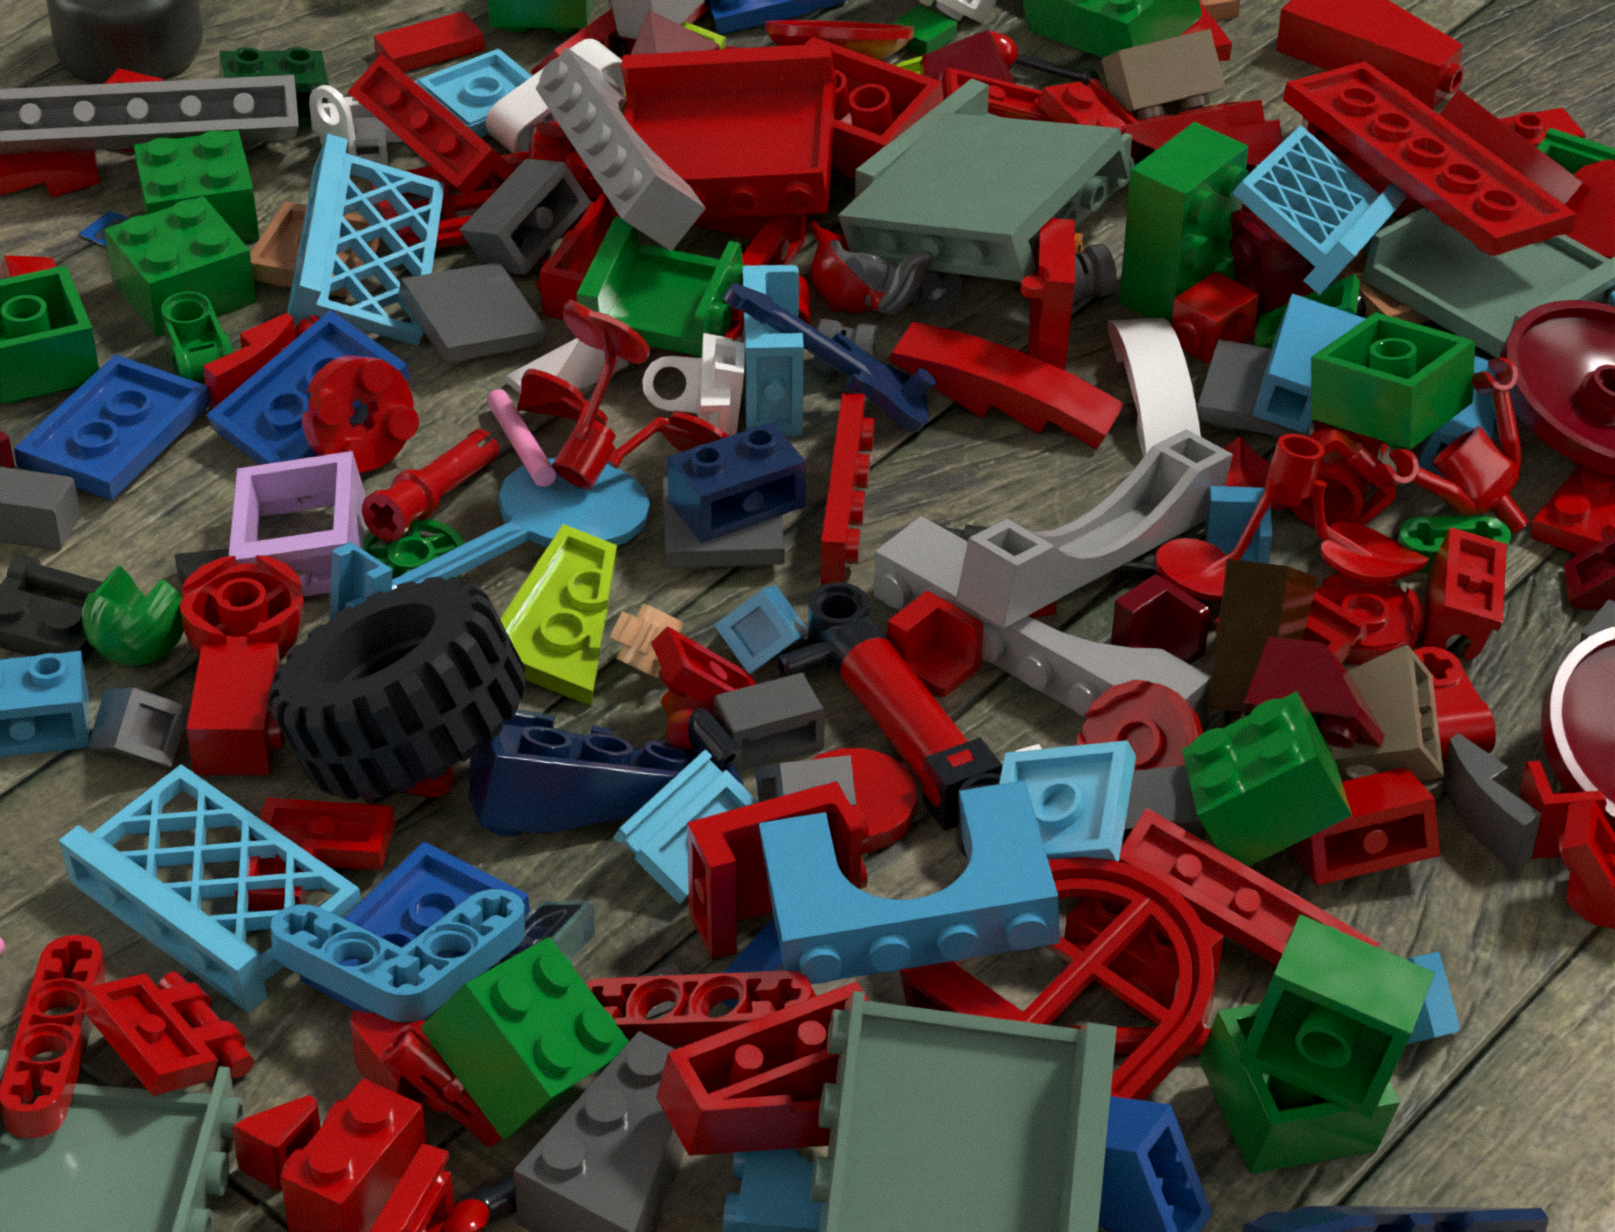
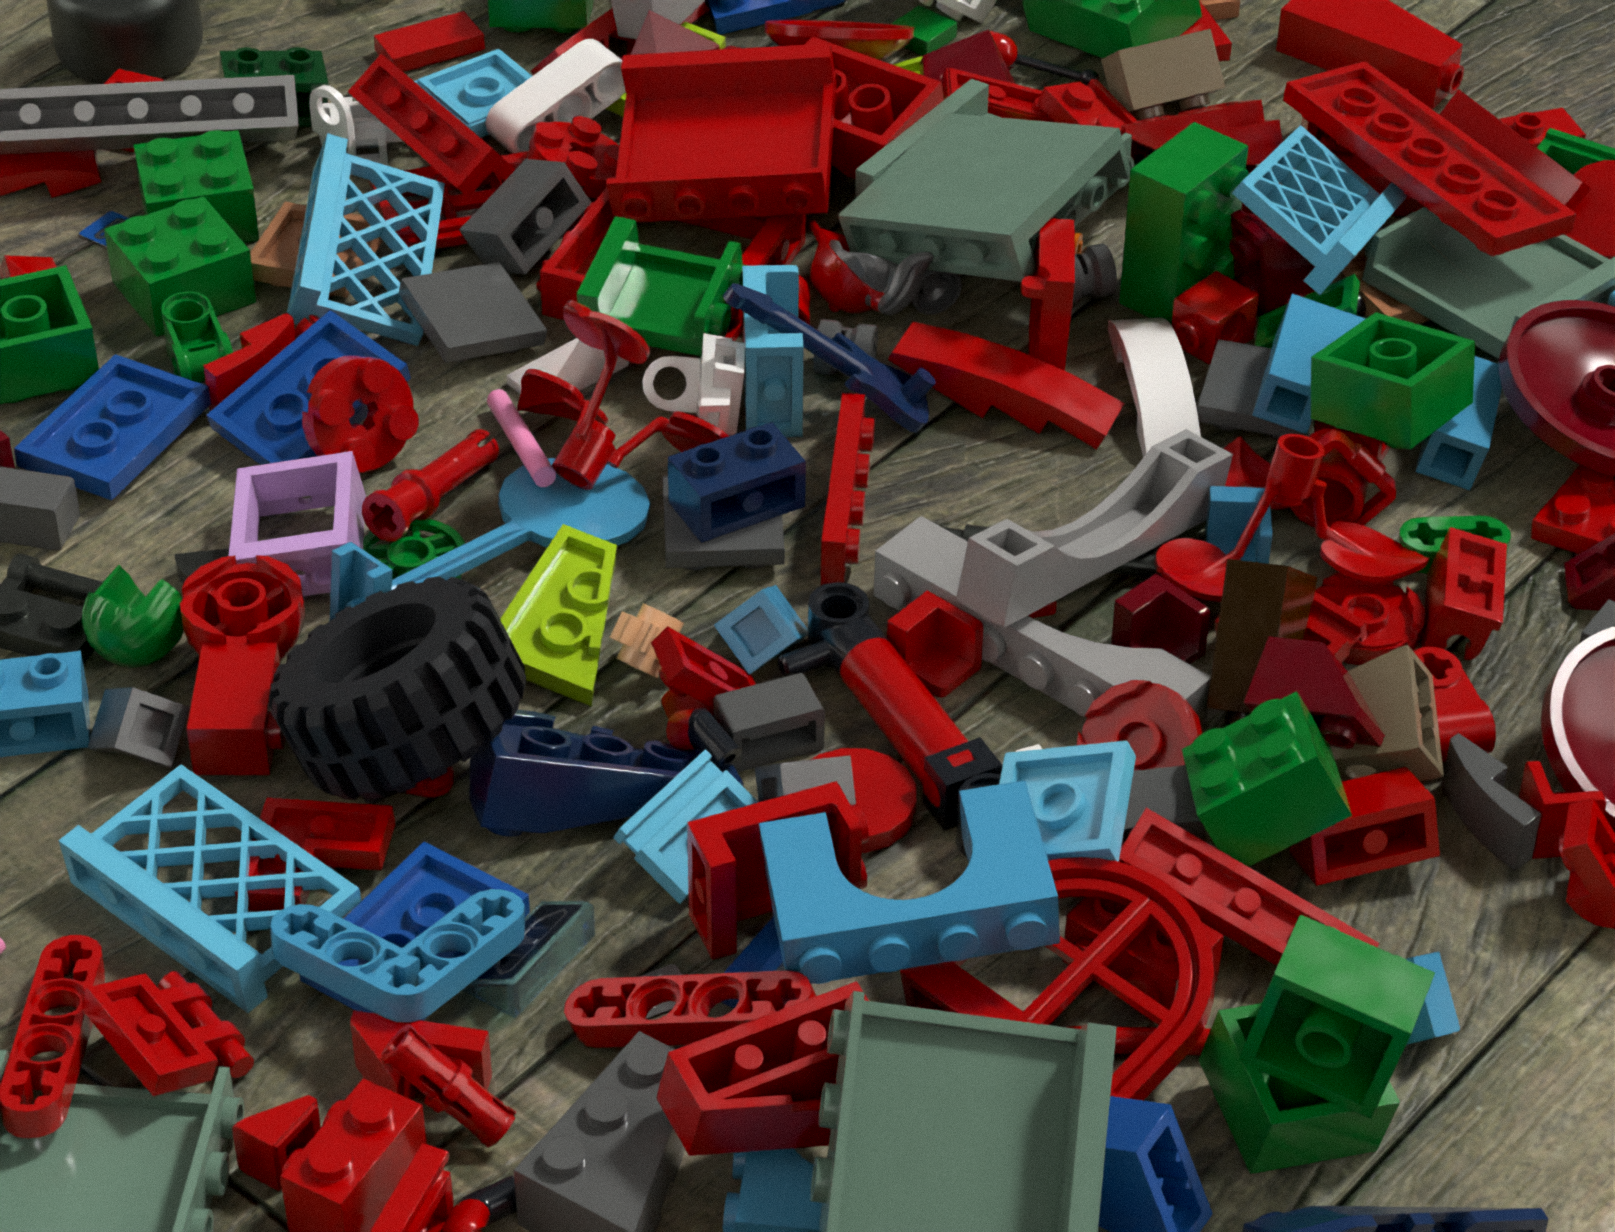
(525, 1037): green brick -> none
(624, 166): light grey arch -> none
(1473, 467): red piece -> none

